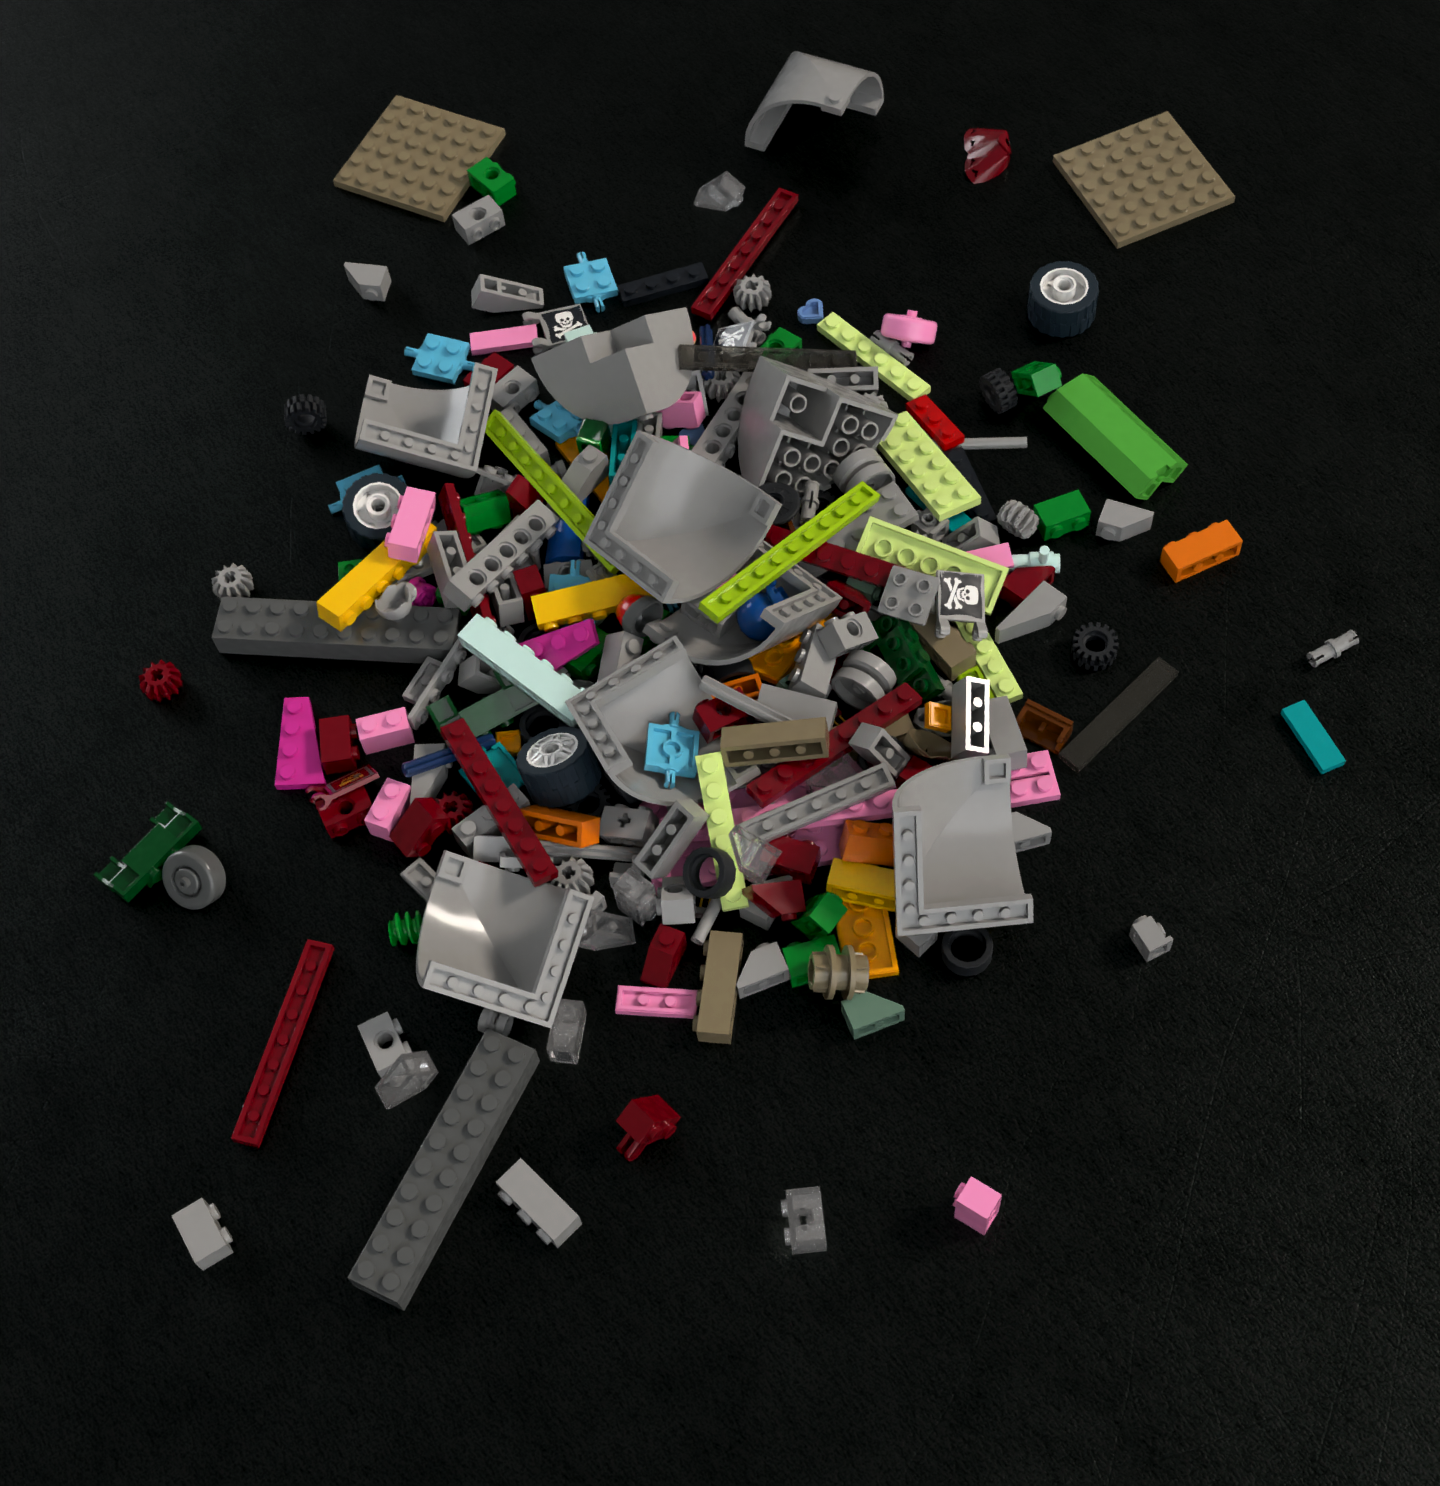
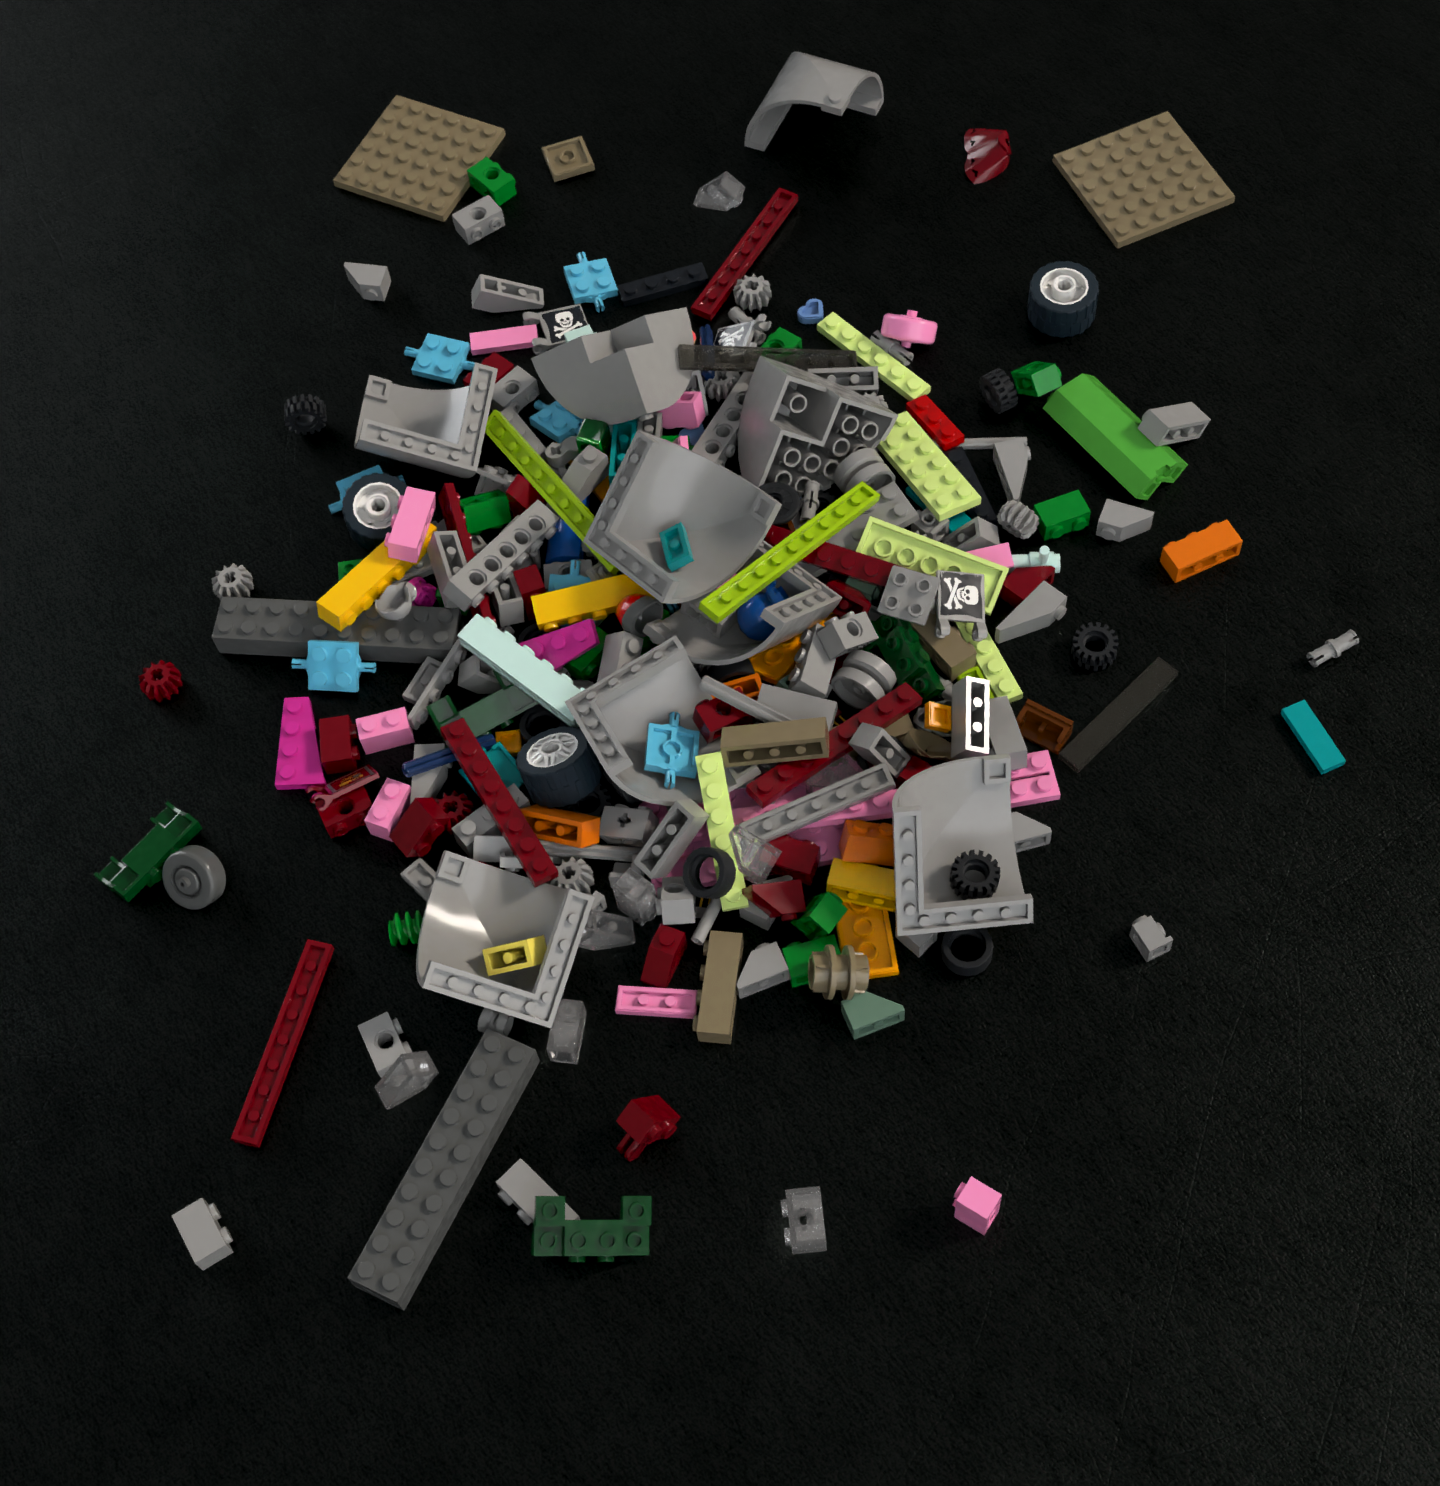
(333, 665): none -> medium azure plate
(514, 955): none -> light yellow brick
(561, 453): none -> light grey piece
(568, 158): none -> dark tan plate
(583, 1238): none -> dark green bracket
(676, 547): none -> teal plate
(979, 863): none -> black tyre
(1011, 463): none -> light grey slope
(1173, 423): none -> light grey brick

